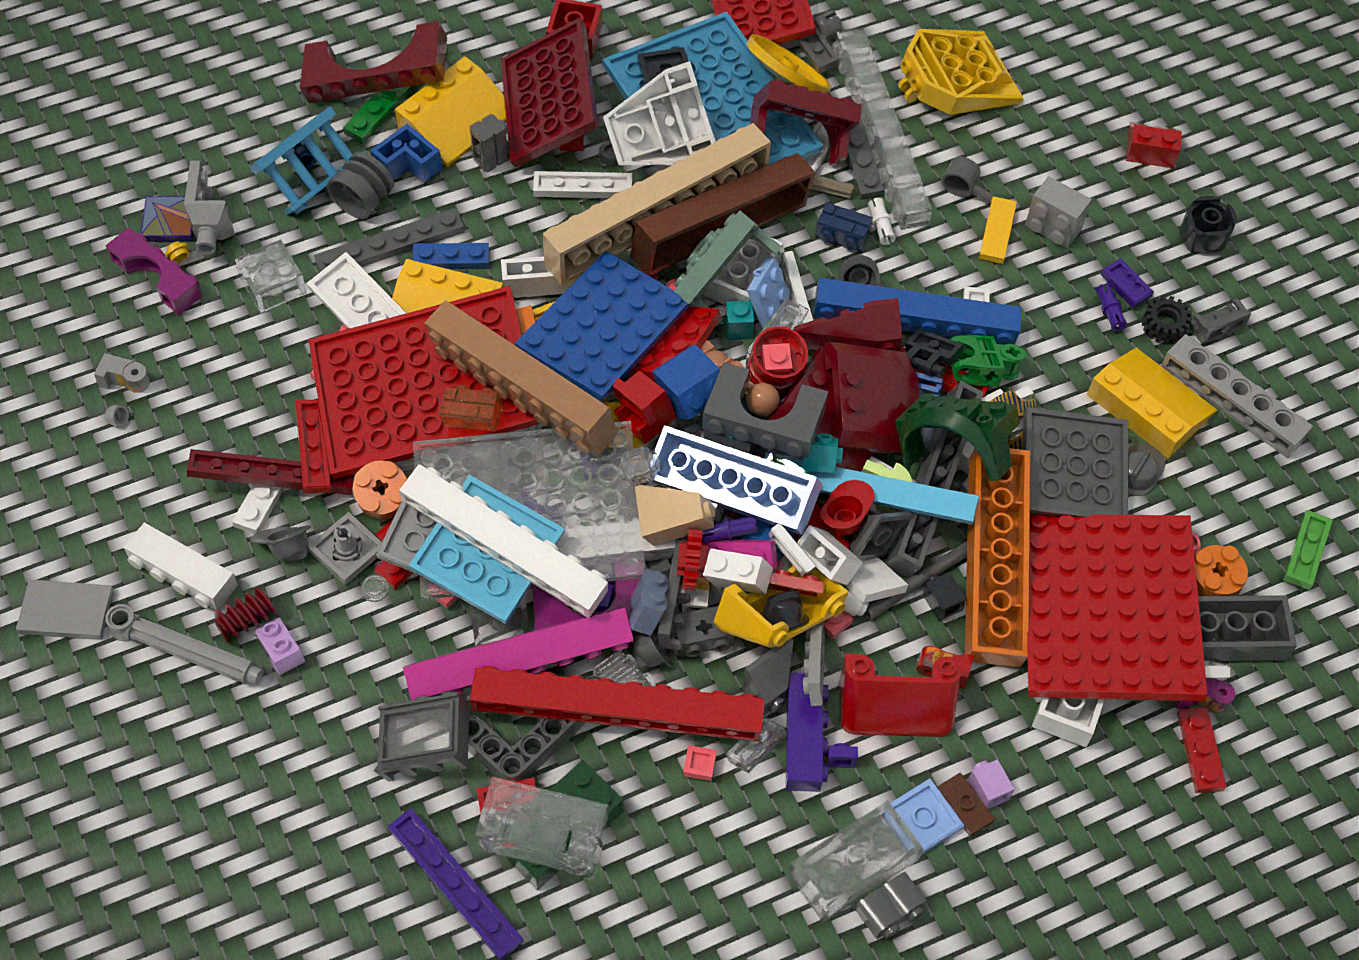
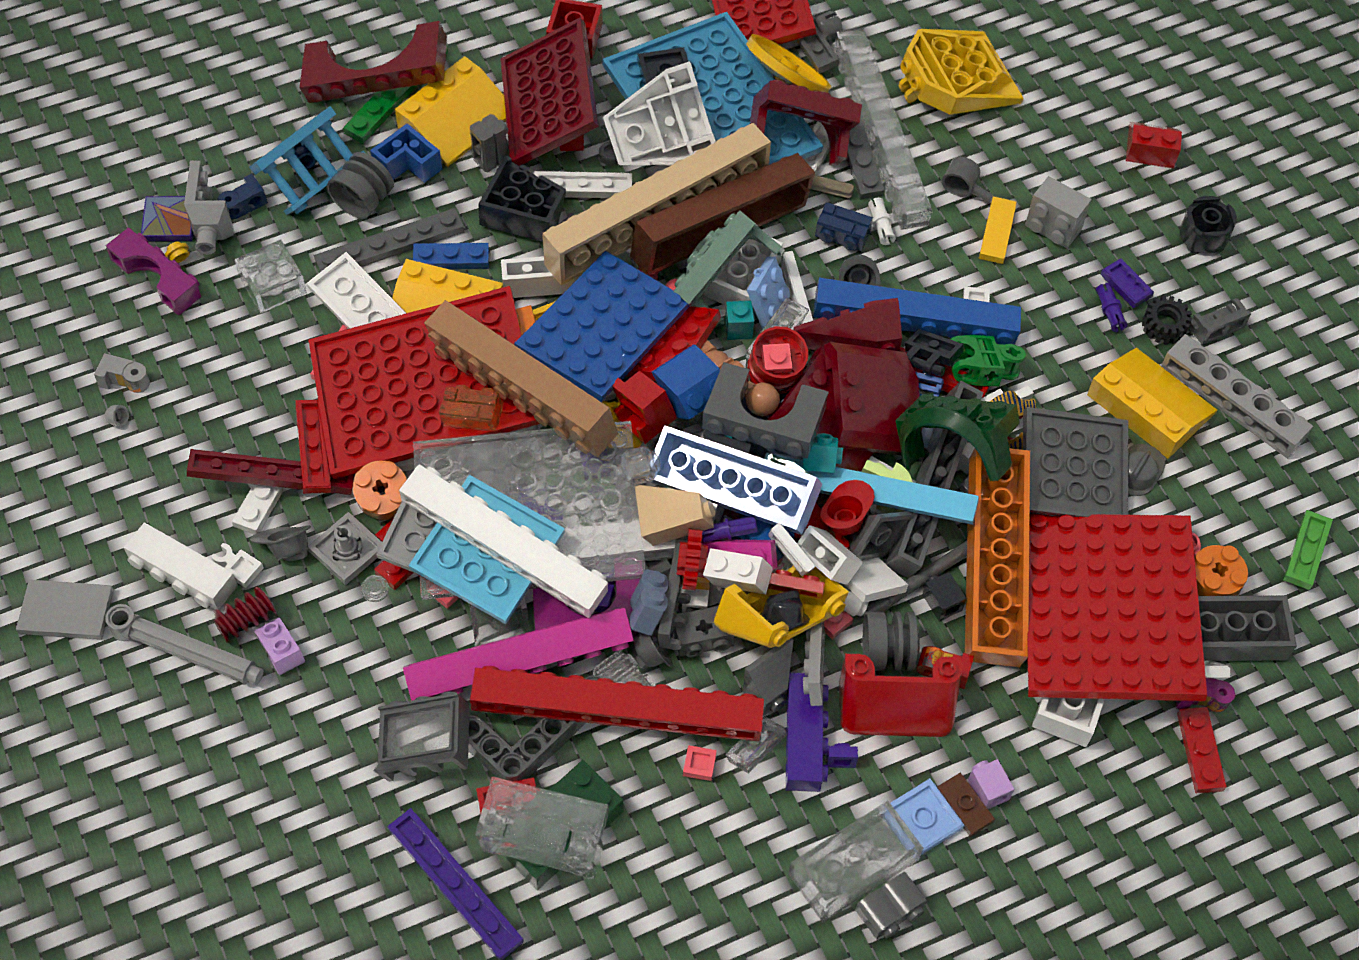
(241, 565): none -> white plate
(244, 198): none -> dark blue leg
(521, 201): none -> black wedge
(891, 640): none -> dark grey wheel

